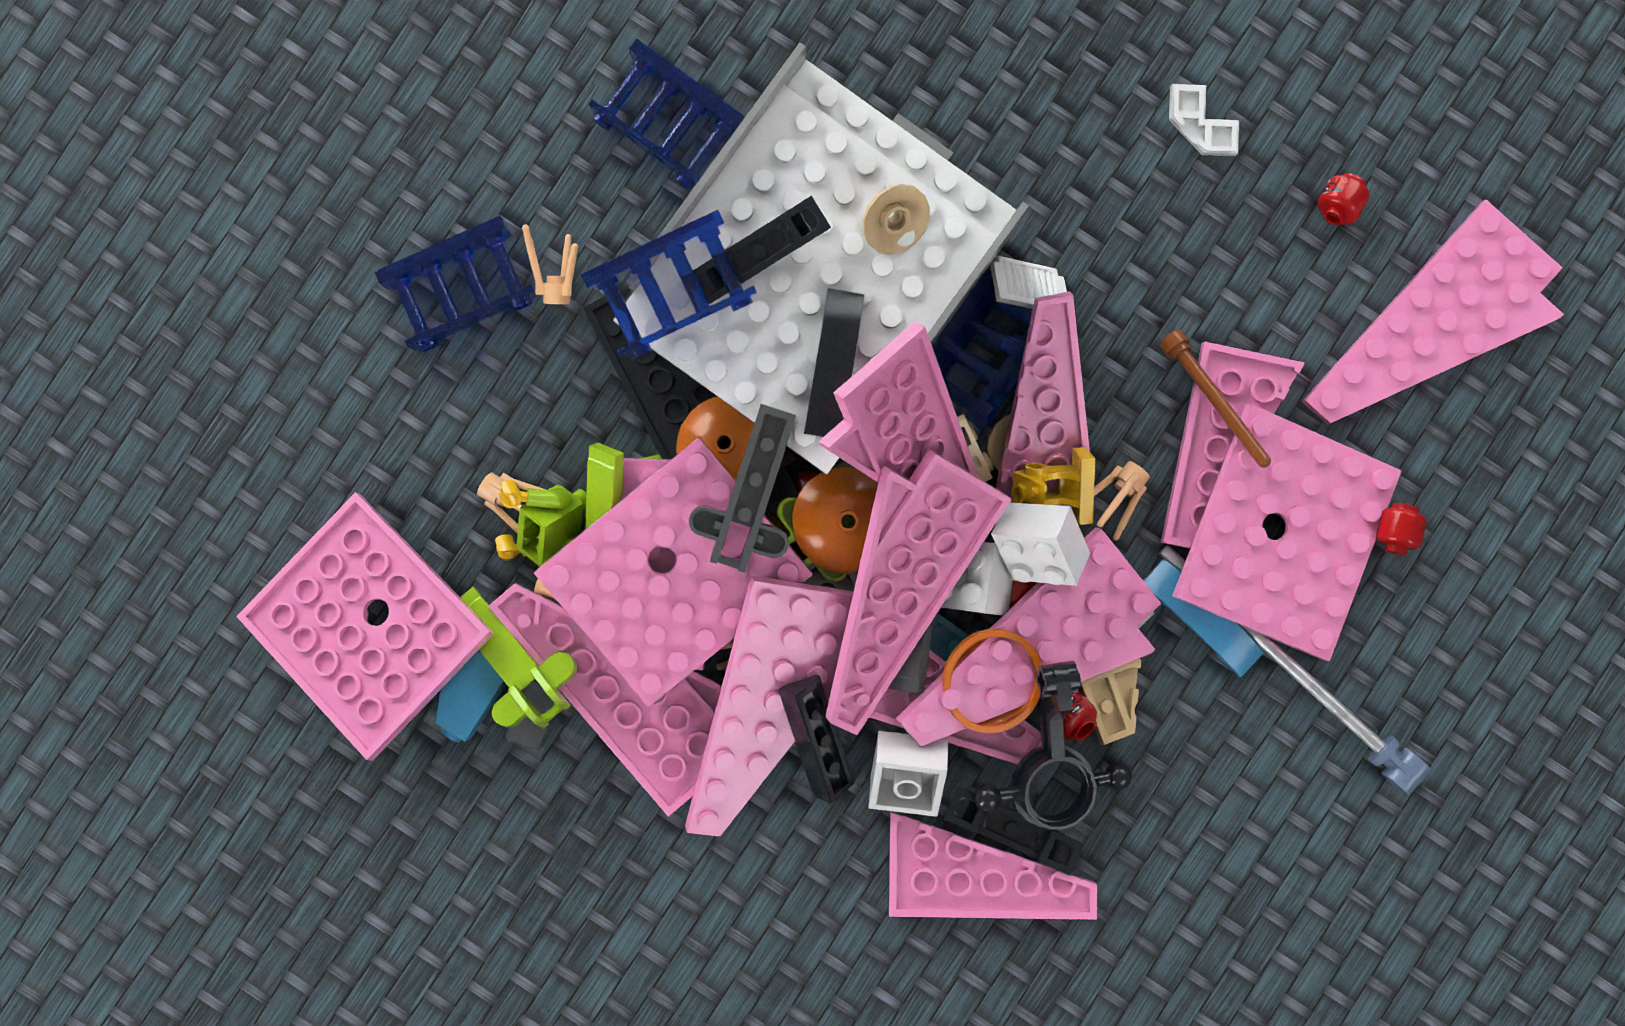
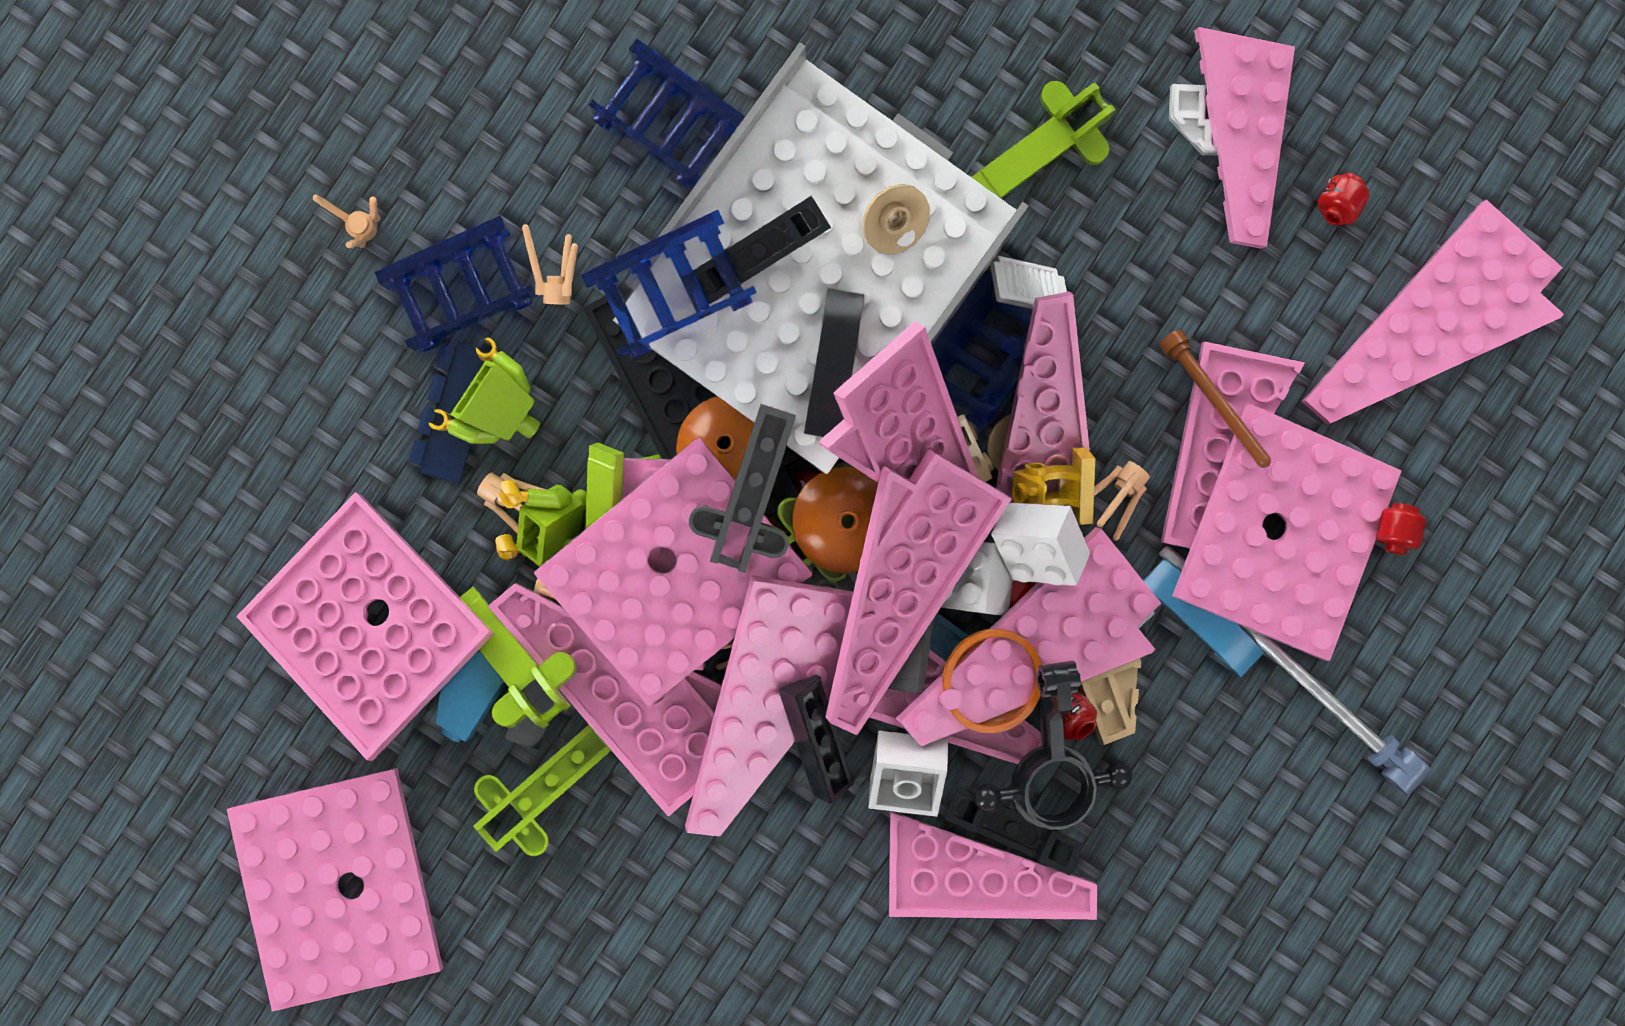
(305, 930): none -> bright pink plate
(358, 224): none -> light nougat plant
(445, 454): none -> dark blue windscreen
(493, 403): none -> lime torso
(538, 791): none -> lime piece
(1050, 140): none -> lime piece
(1246, 113): none -> bright pink wing

